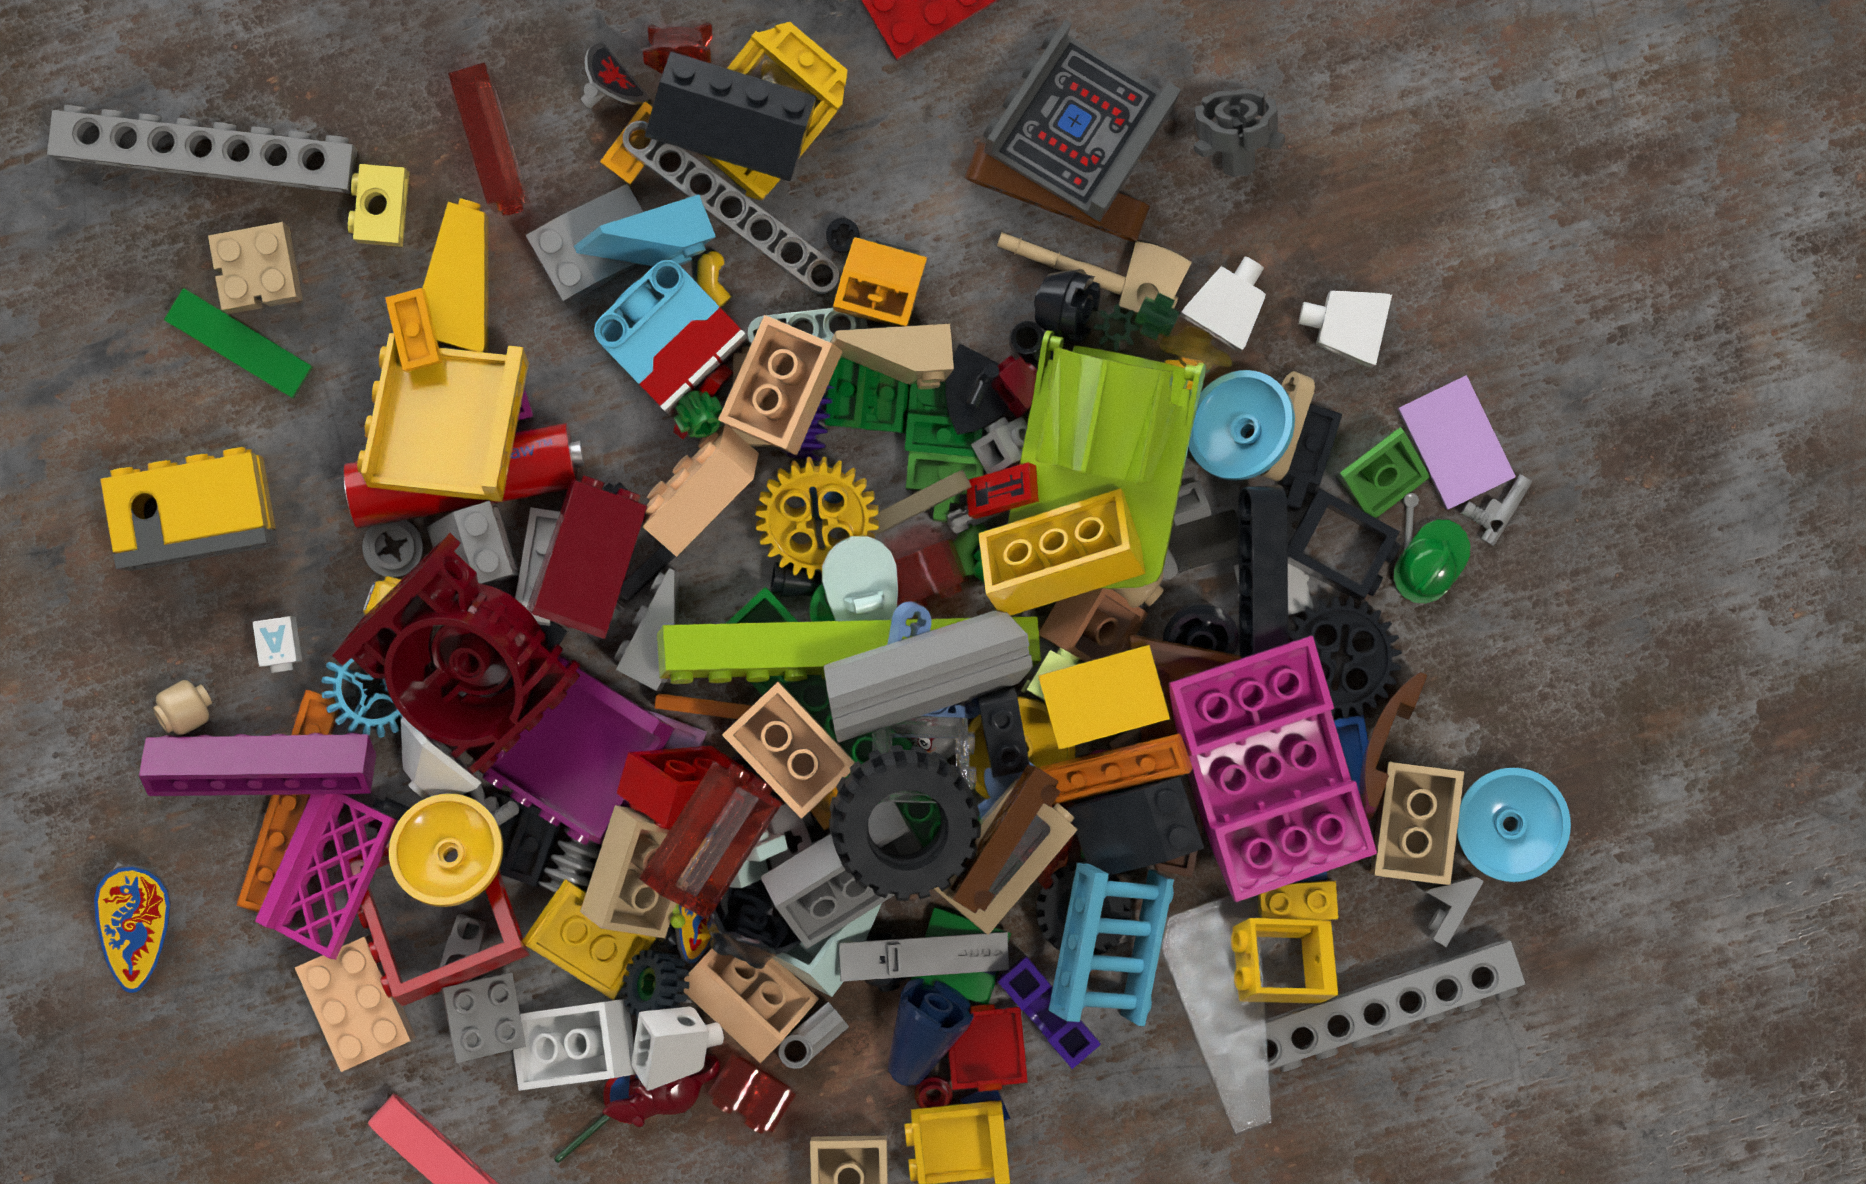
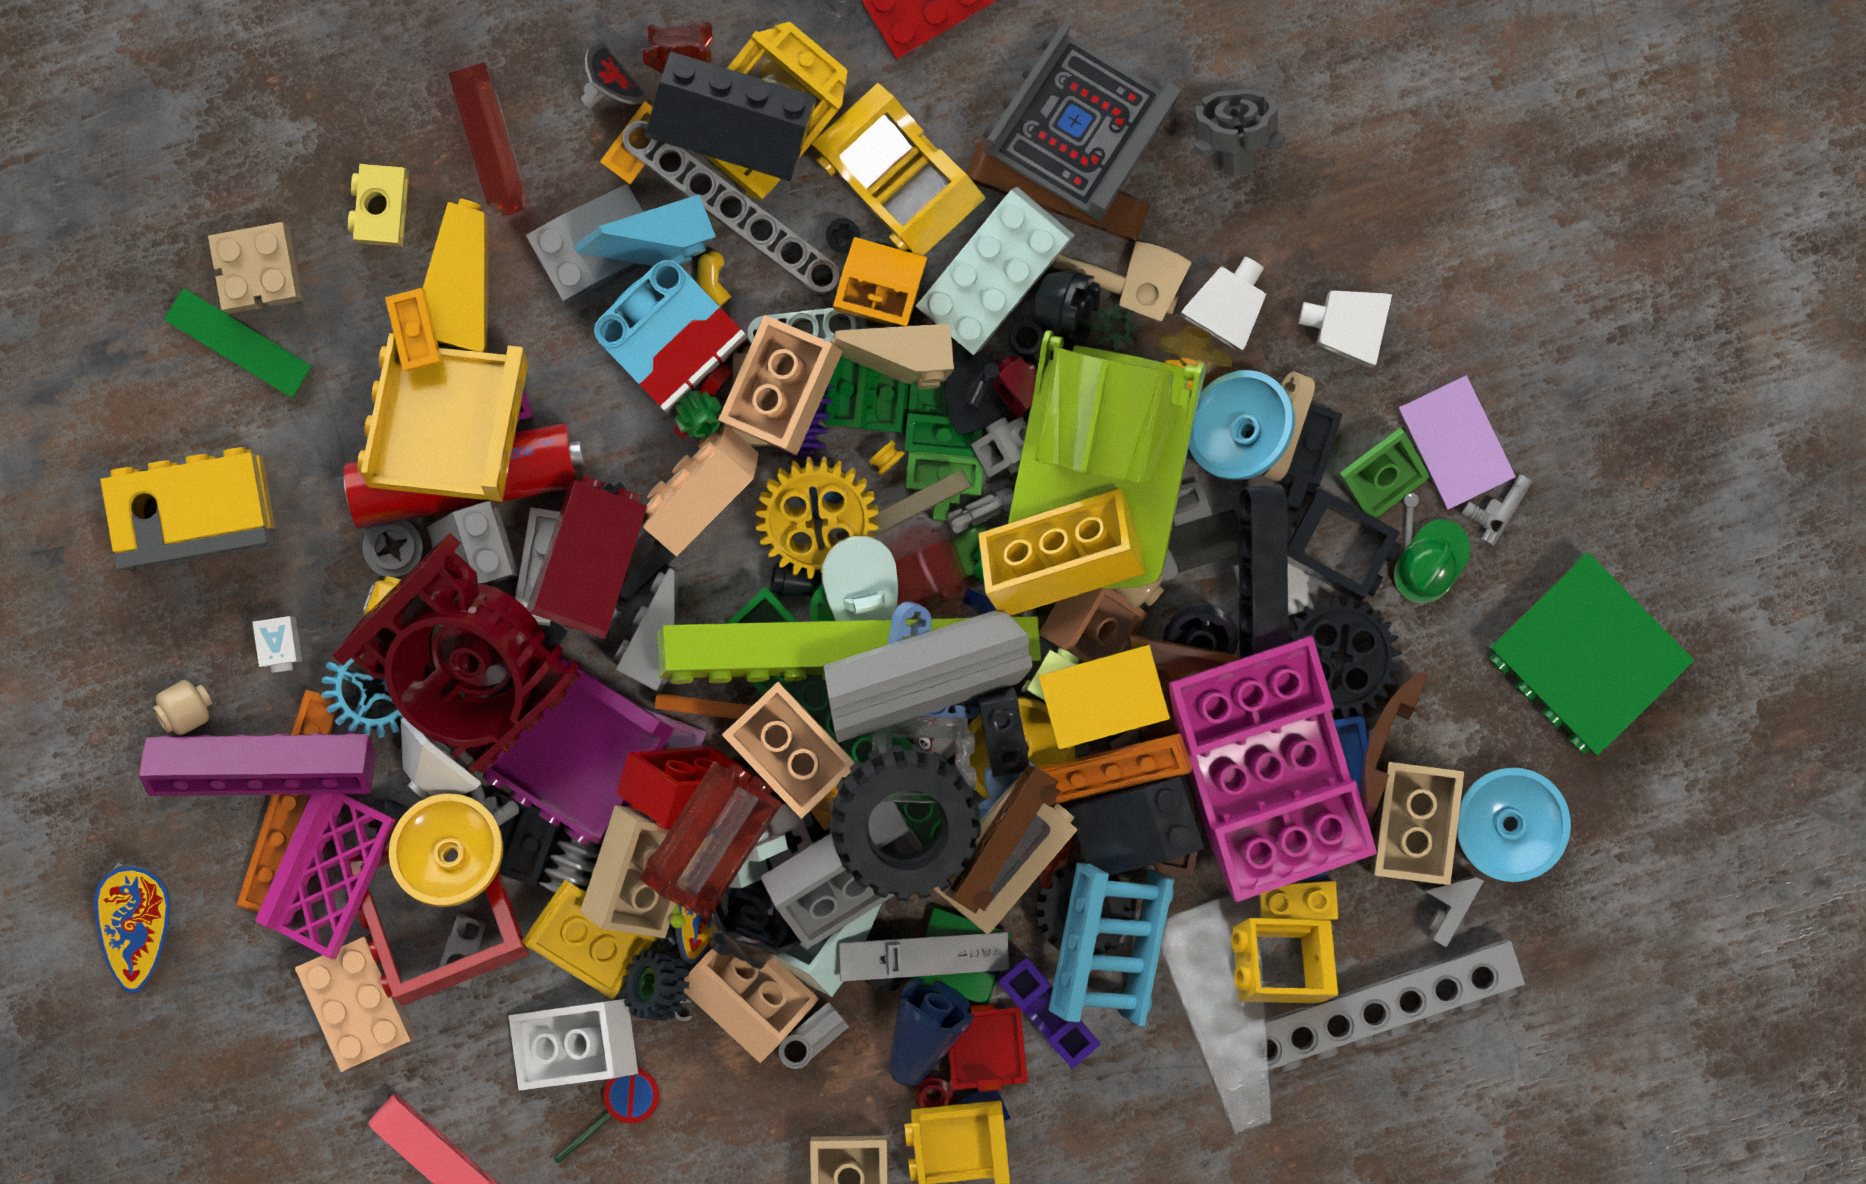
(68, 145): light grey brick -> none
(483, 1017): light grey hinge -> none
(665, 1100): dark red animal -> none
(671, 1045): white torso -> none
(752, 1093): clear red brick -> none
(886, 458): none -> yellow bush
(893, 175): none -> yellow window
(978, 601): none -> clear blue tile
(995, 270): none -> light aqua brick
(1002, 490): red tile -> none
(1157, 316): clear green gear -> none
(1589, 656): none -> green panel

